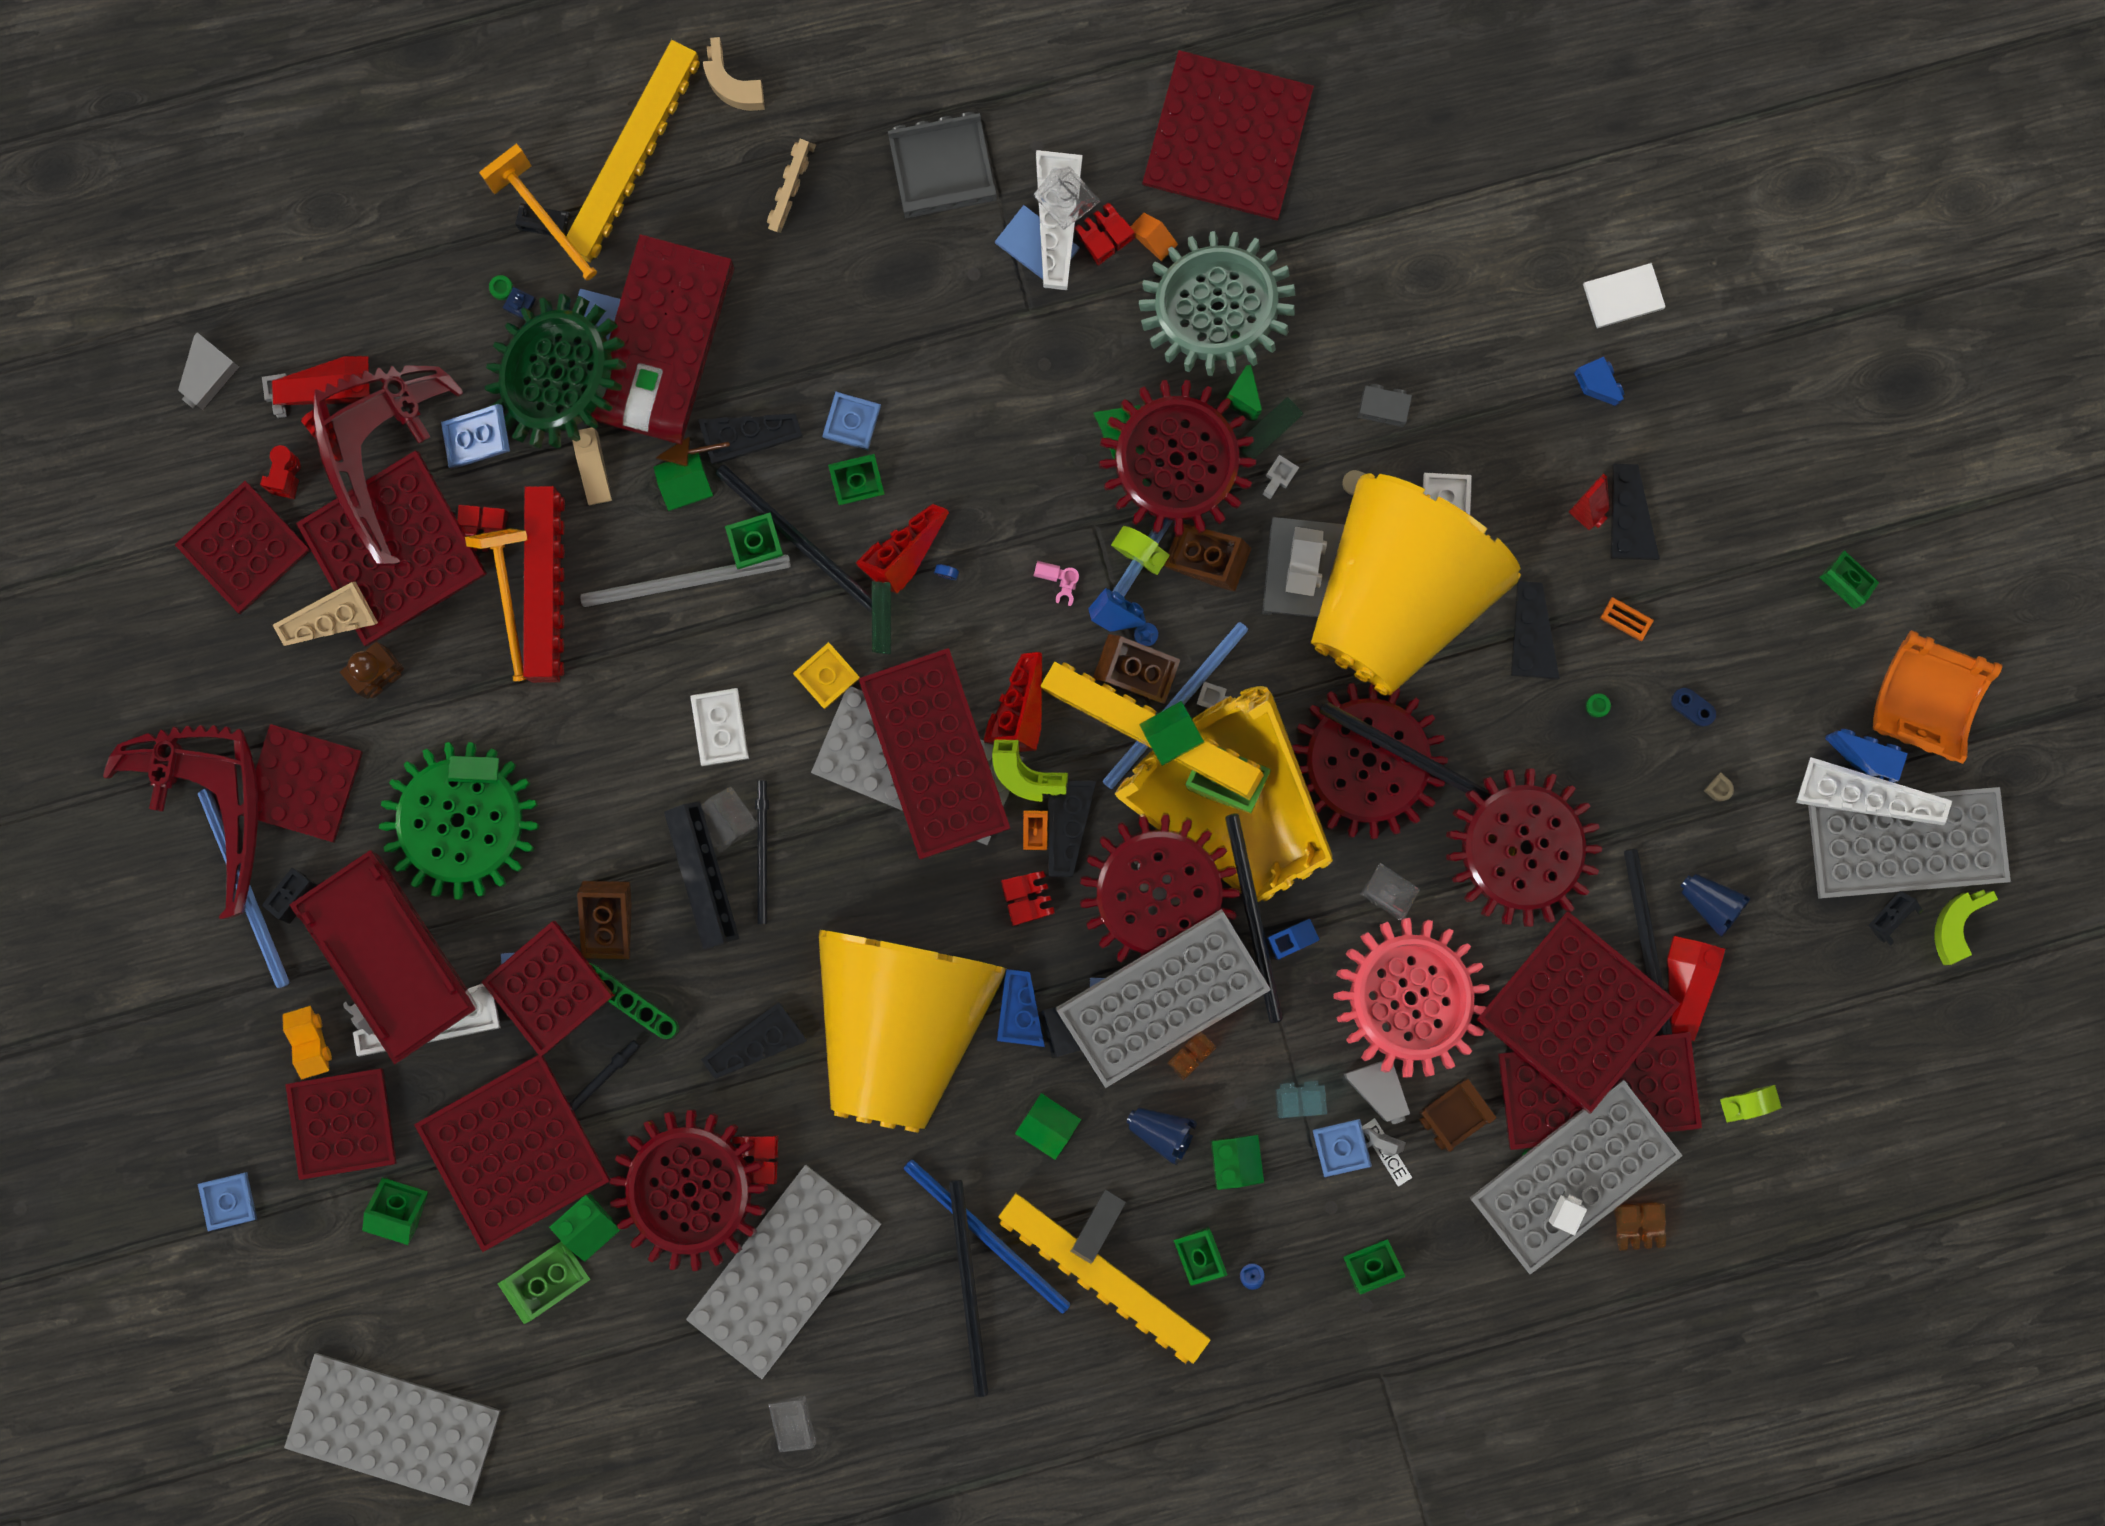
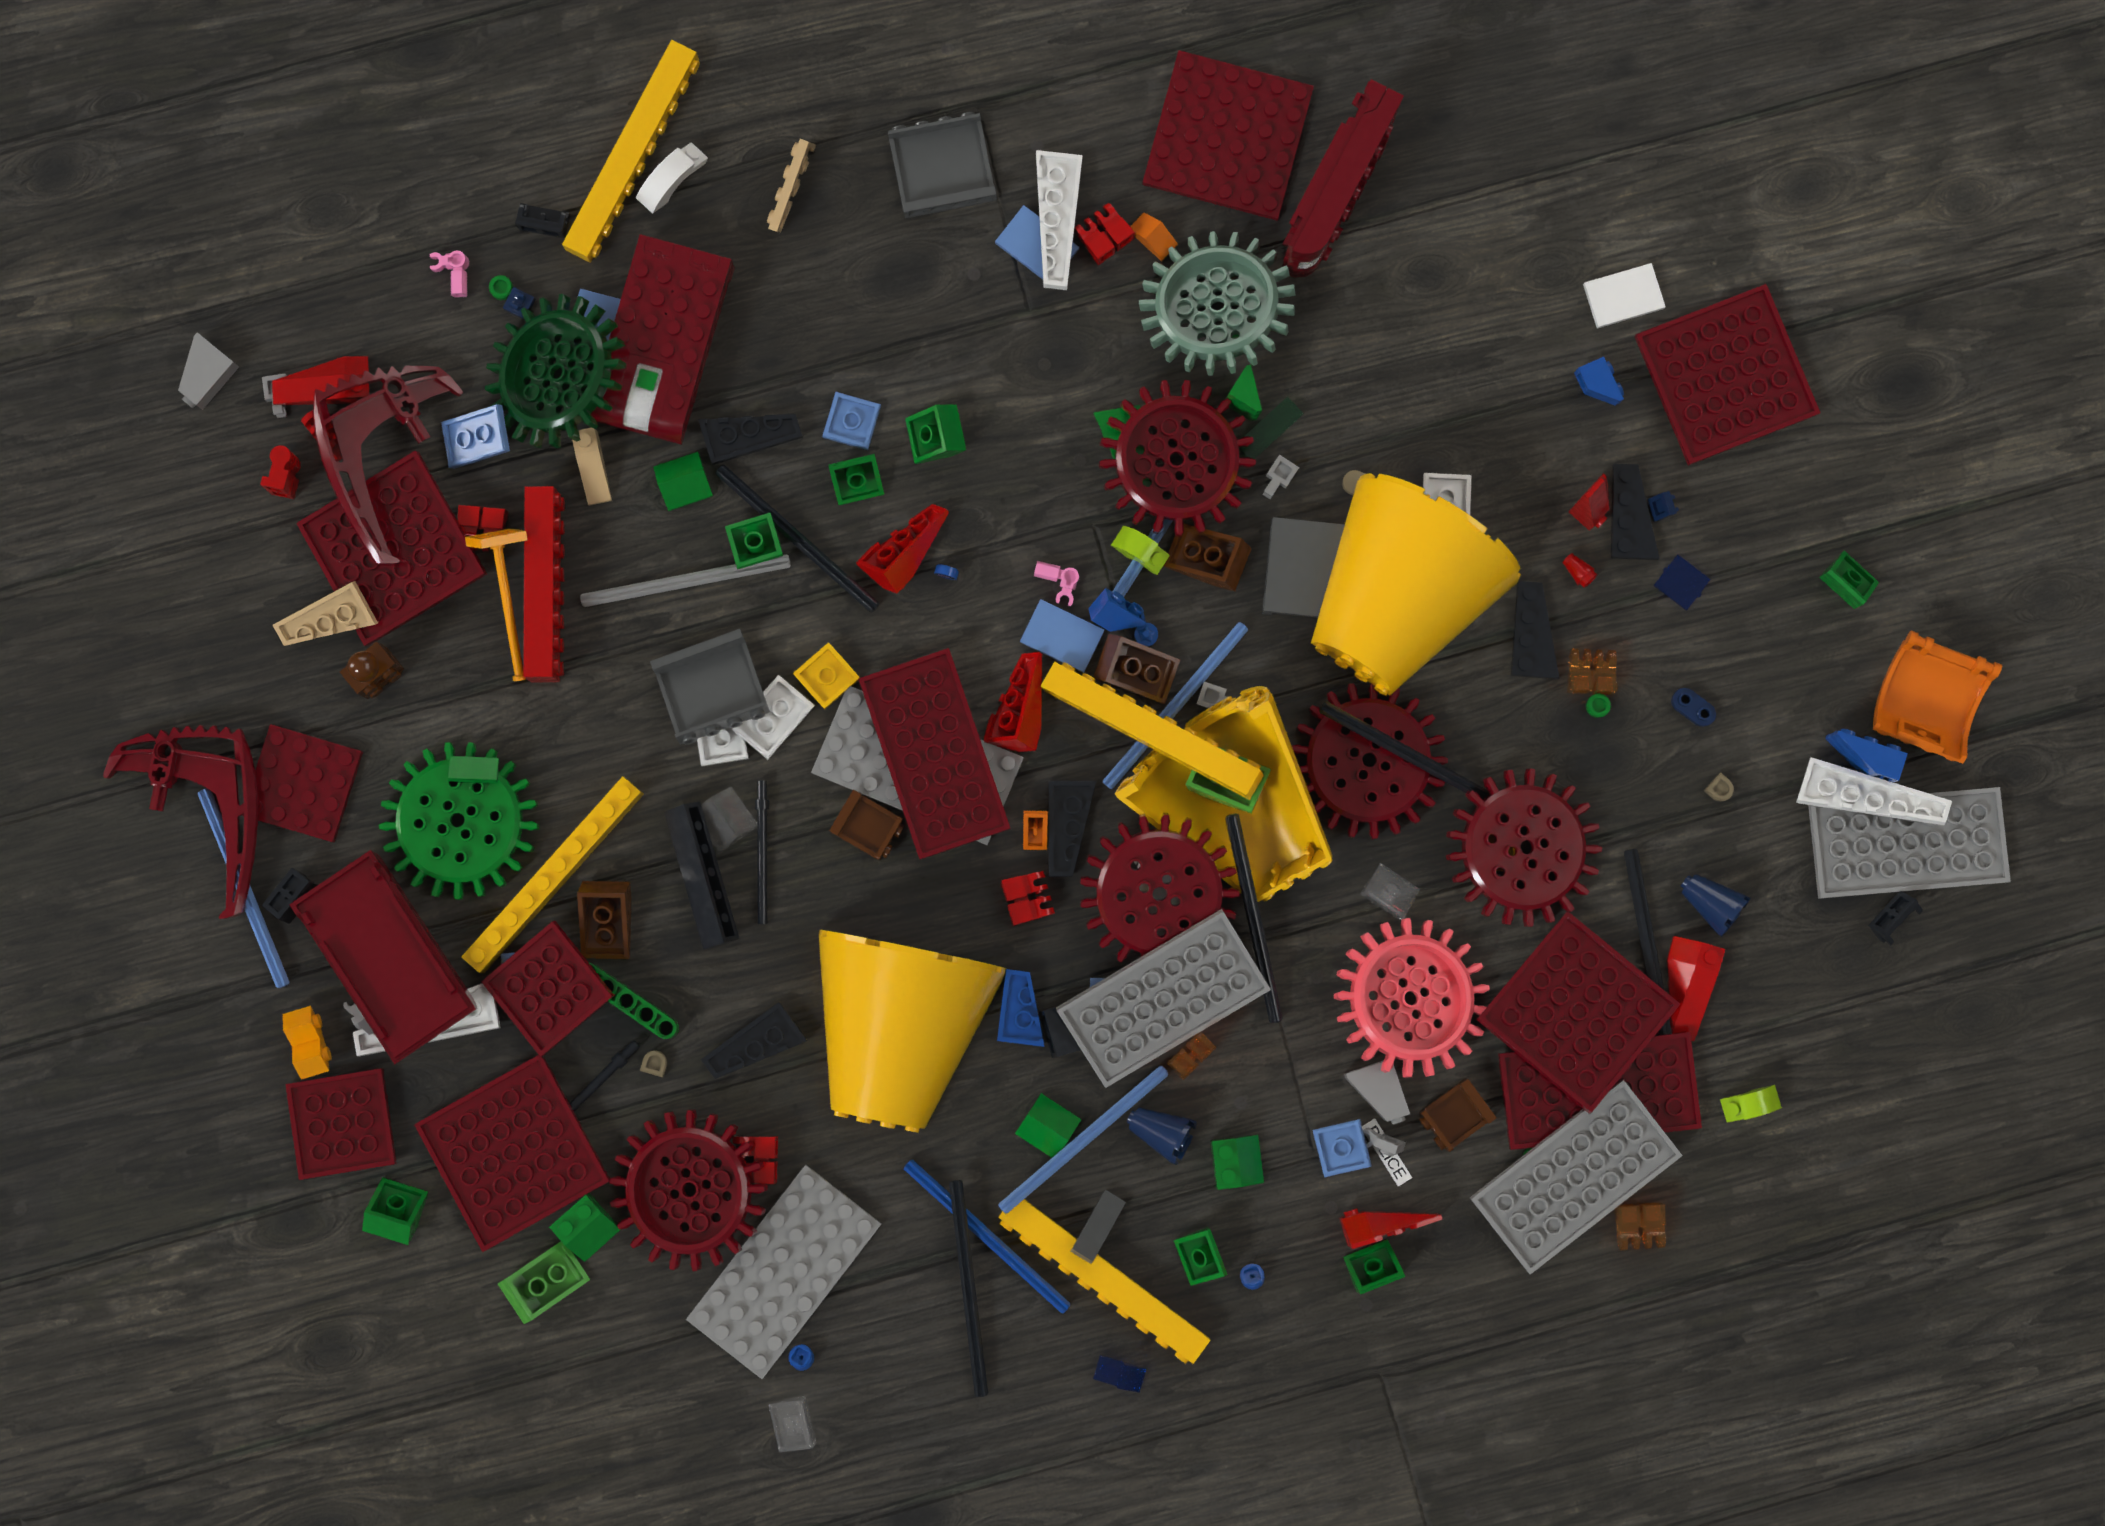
(227, 1201): medium blue tile -> none
(242, 547): dark red plate -> none
(392, 1429): light grey plate -> none
(458, 263): none -> bright pink bar
(505, 171): light orange tile -> none
(552, 875): none -> yellow brick
(654, 1063): none -> dark tan tile
(669, 175): none -> white arch
(679, 453): reddish brown piece -> none
(710, 687): none -> dark grey panel
(736, 93): tan arch -> none
(786, 712): none -> white tile
(801, 1357): none -> blue tile
(867, 826): none -> reddish brown panel
(881, 617): clear green tile -> none
(935, 433): none -> green slope
(1020, 778): lime arch -> none
(1062, 635): none -> medium blue tile
(1065, 196): clear slope -> none
(1083, 1139): none -> medium blue axle
(1119, 1374): none -> clear blue slope
(1171, 733): green slope -> none
(1292, 939): blue slope -> none
(1300, 1101): clear light blue piece -> none
(1304, 561): light grey brick -> none
(1340, 179): none -> dark red piece
(1369, 1226): none -> red wedge
(1384, 405): dark grey brick -> none
(1568, 1214): white brick -> none
(1579, 570): none -> red cone
(1583, 680): none -> clear orange legs
(1622, 627): orange tile -> none
(1662, 506): none -> dark blue tile
(1681, 582): none -> clear blue piece
(1727, 374): none -> dark red plate
(1950, 925): lime arch -> none

